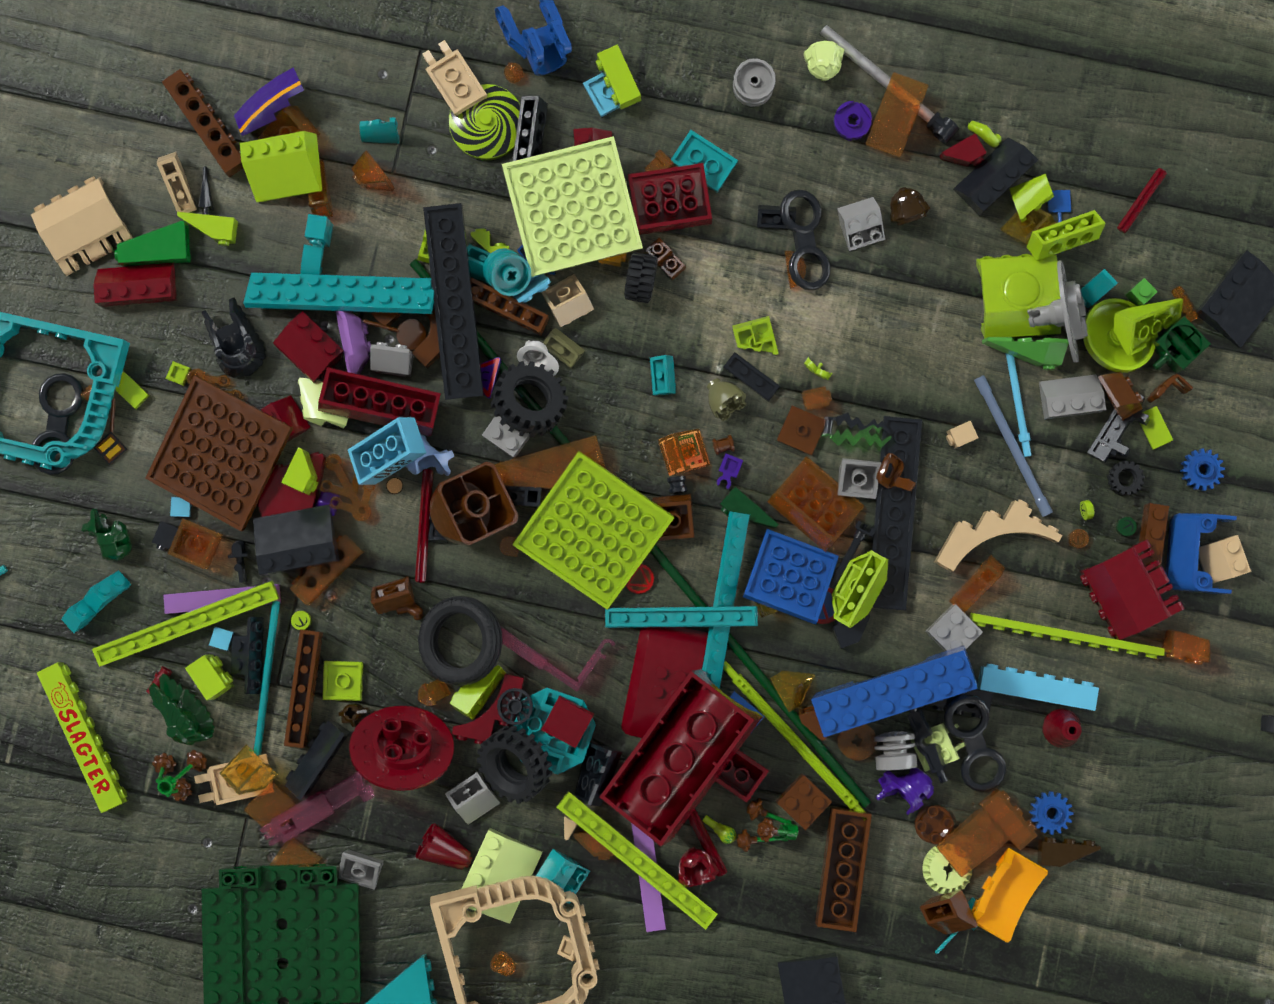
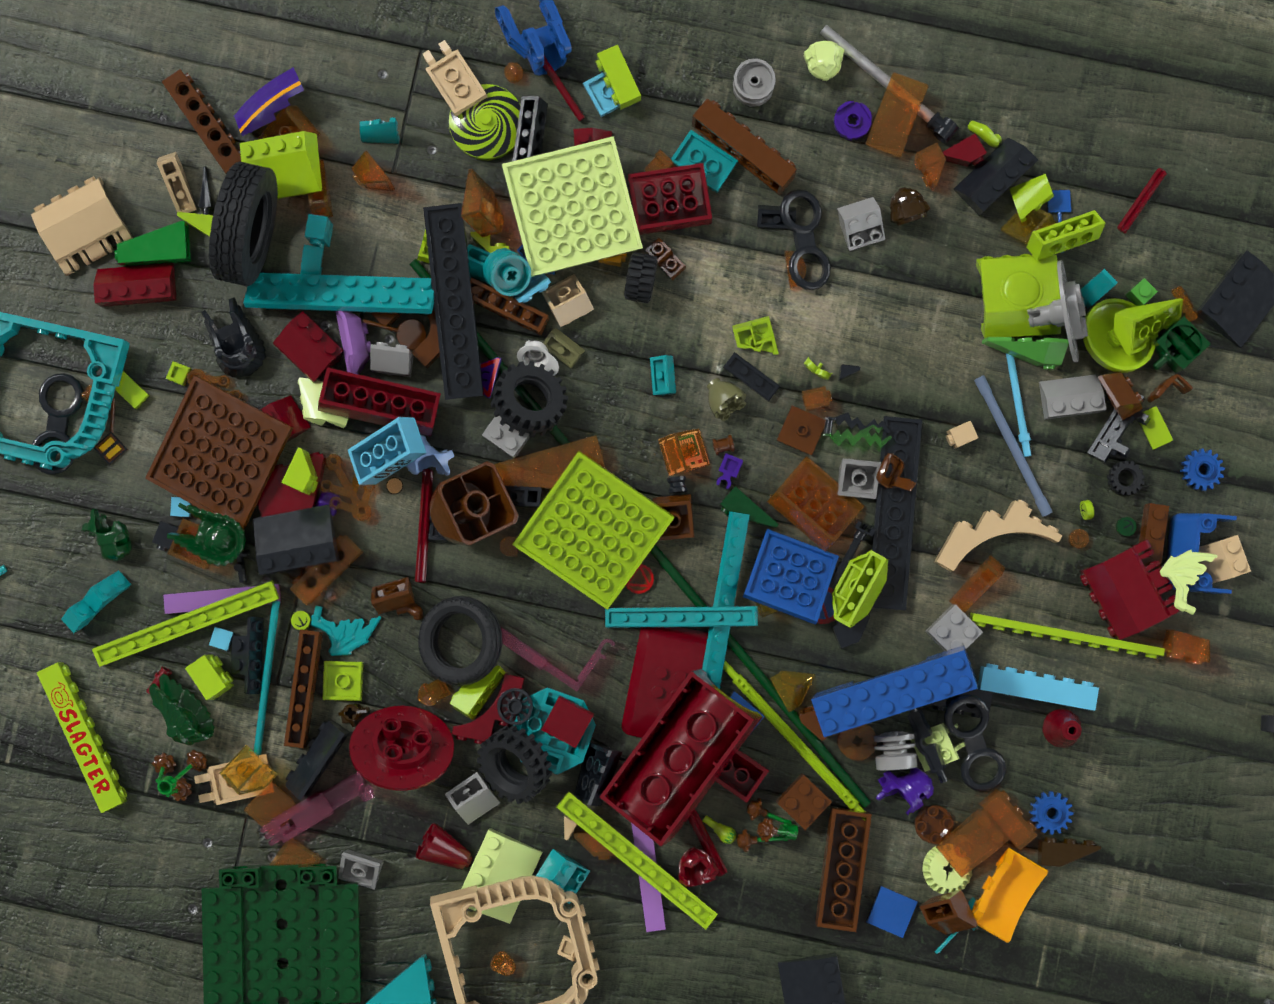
(217, 538): none -> dark green piece
(243, 223): none -> black tyre
(346, 635): none -> teal animal
(481, 206): none -> clear orange slope
(563, 91): none -> dark red bar
(749, 150): none -> reddish brown brick
(847, 370): none -> black slope
(891, 911): none -> blue tile
(931, 162): none -> clear orange slope
(1184, 571): none -> yellowish green animal

